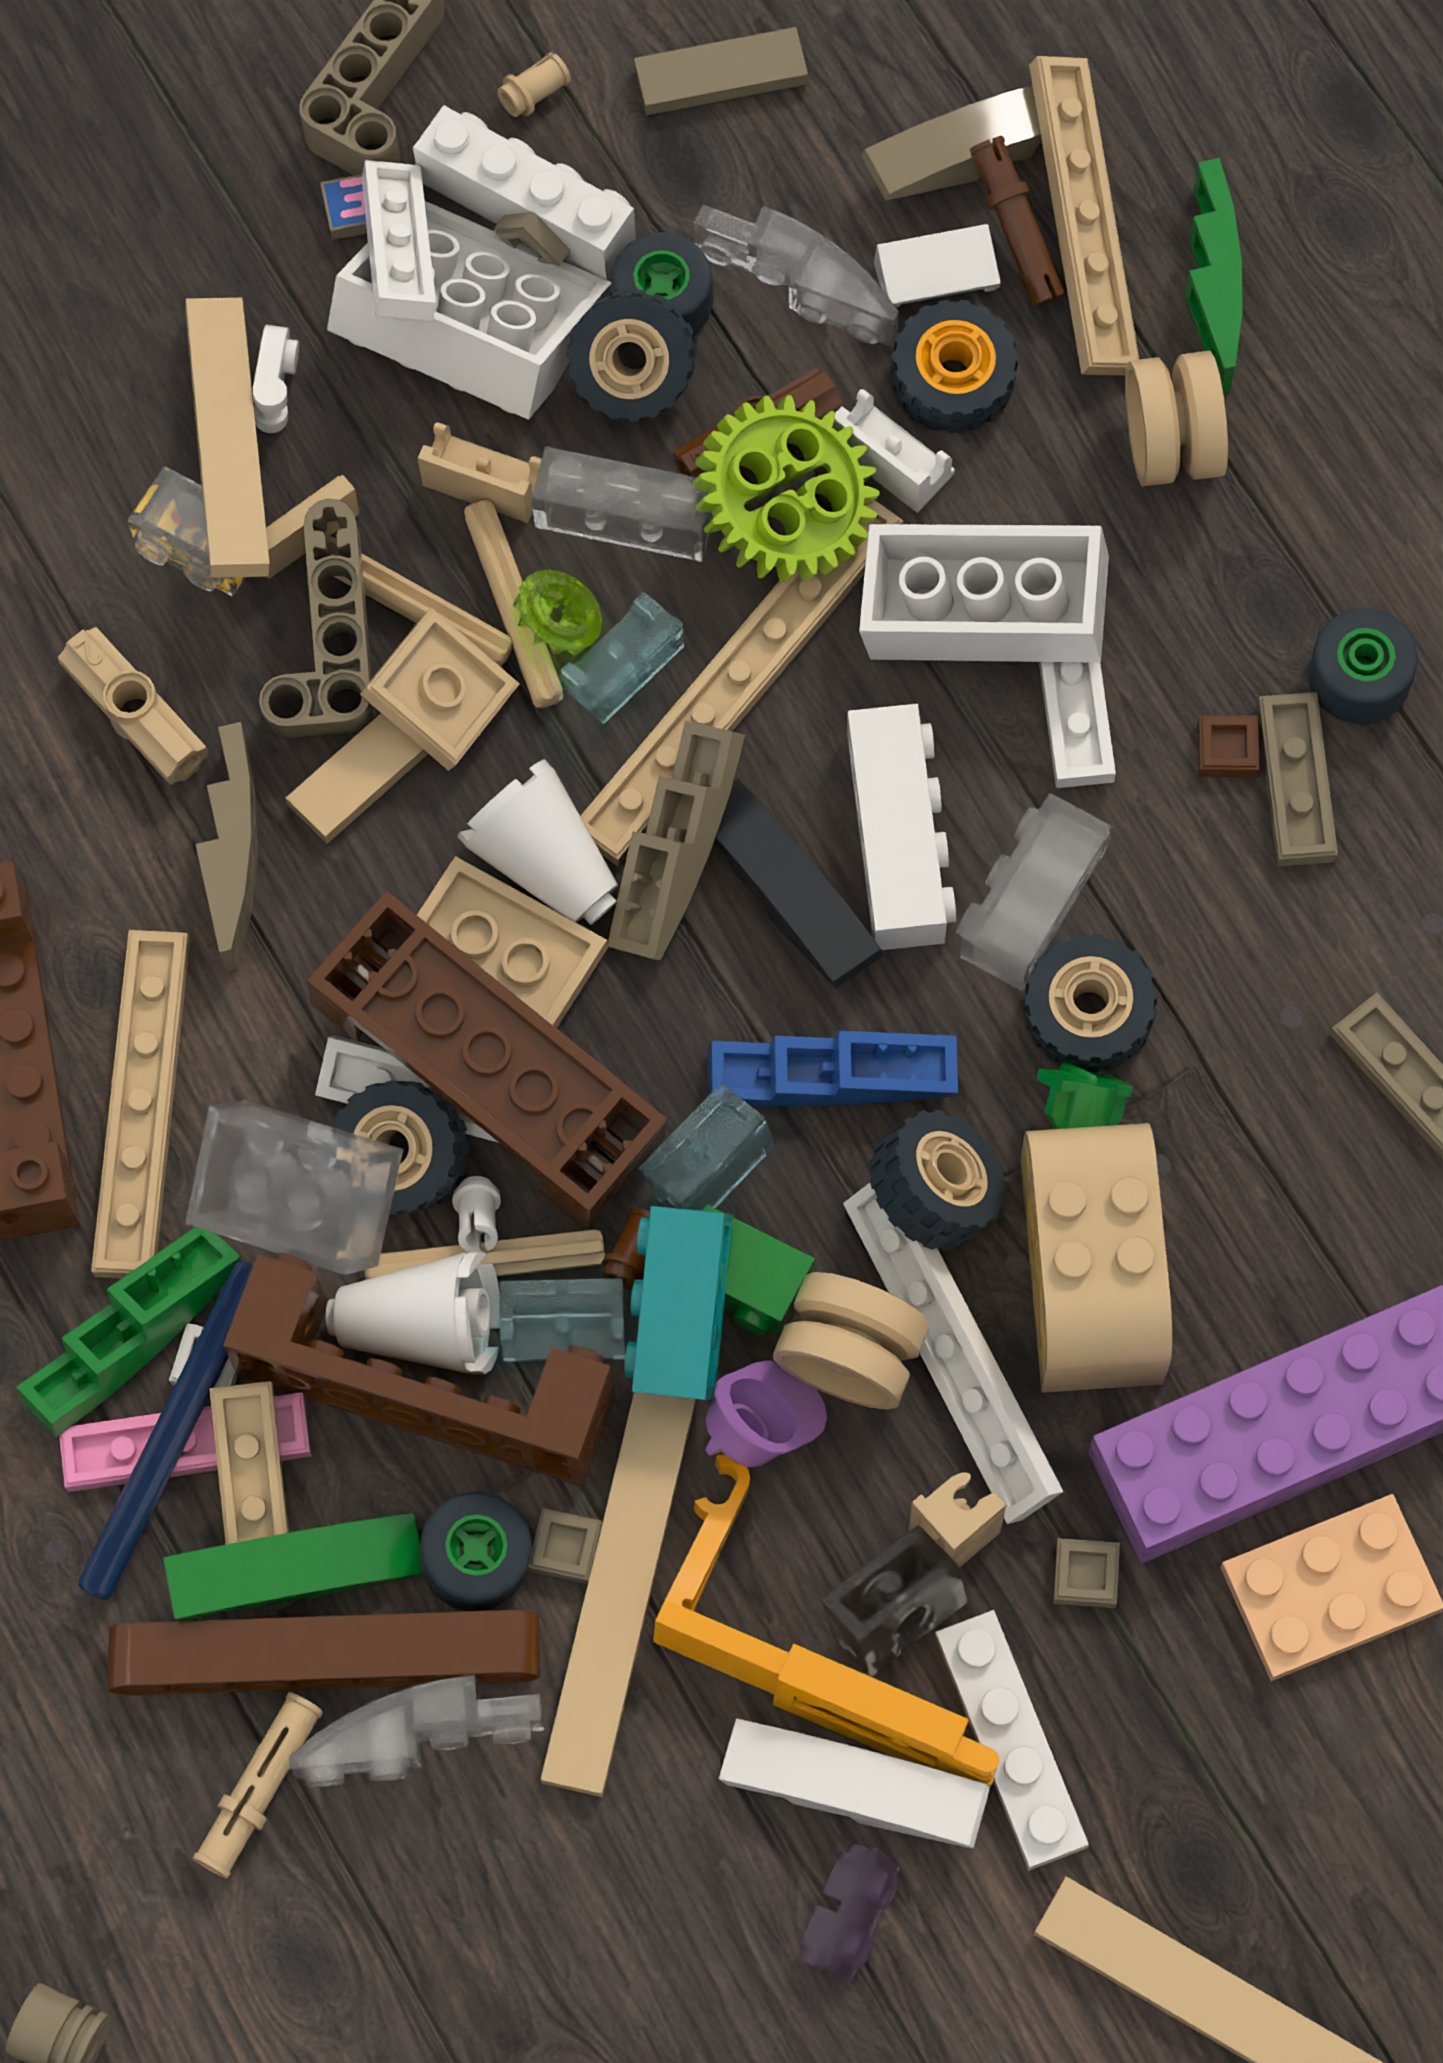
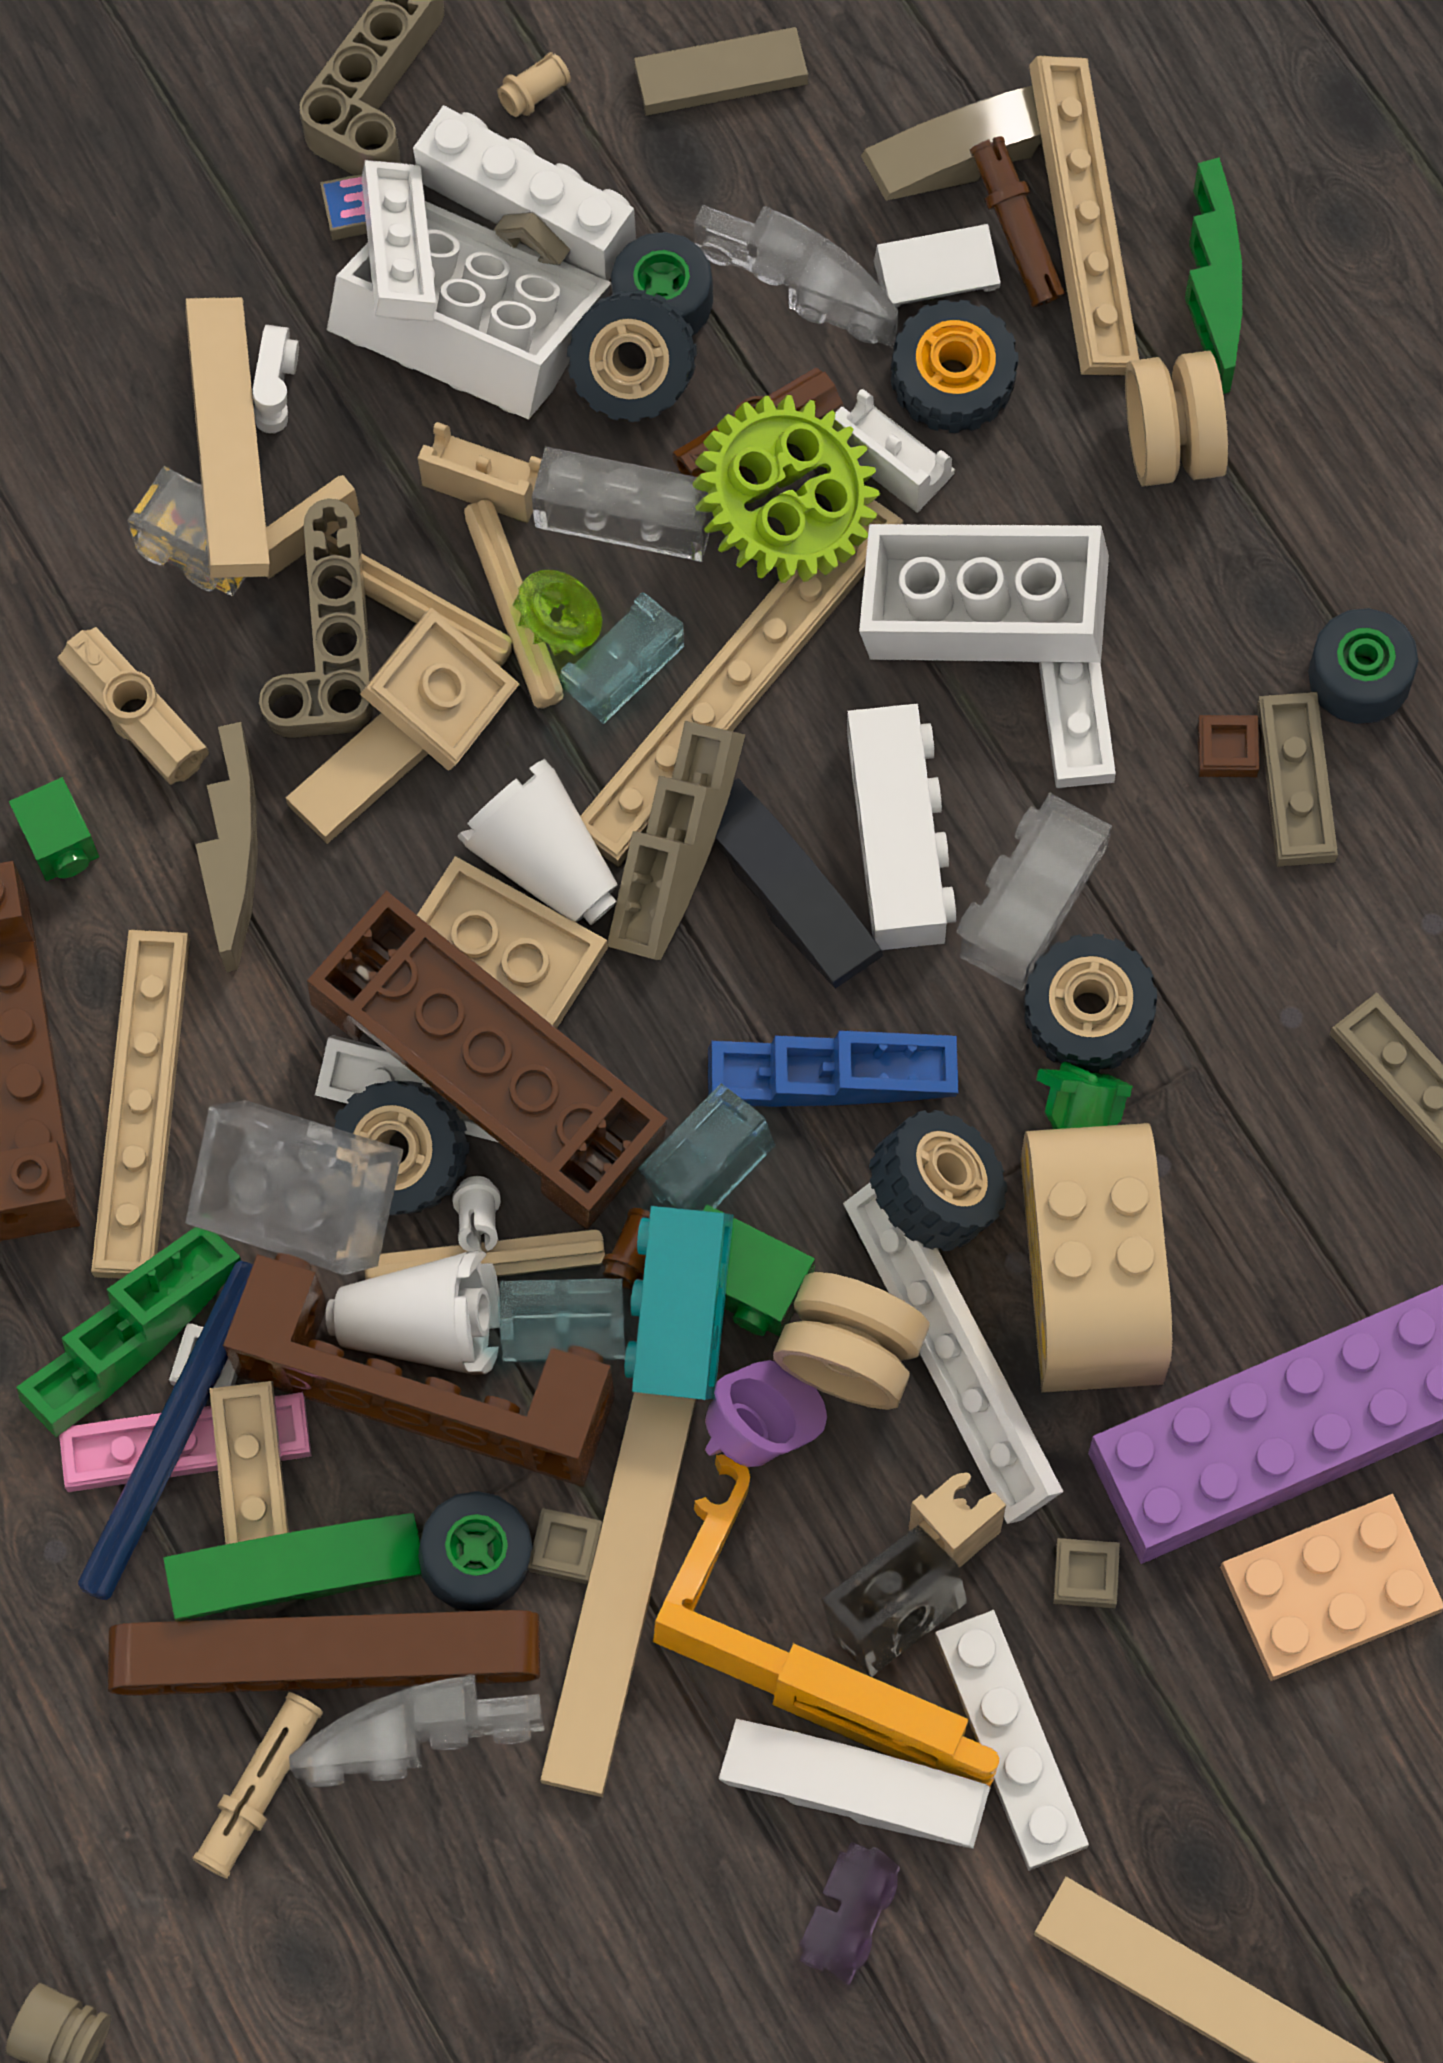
(55, 830): none -> green brick

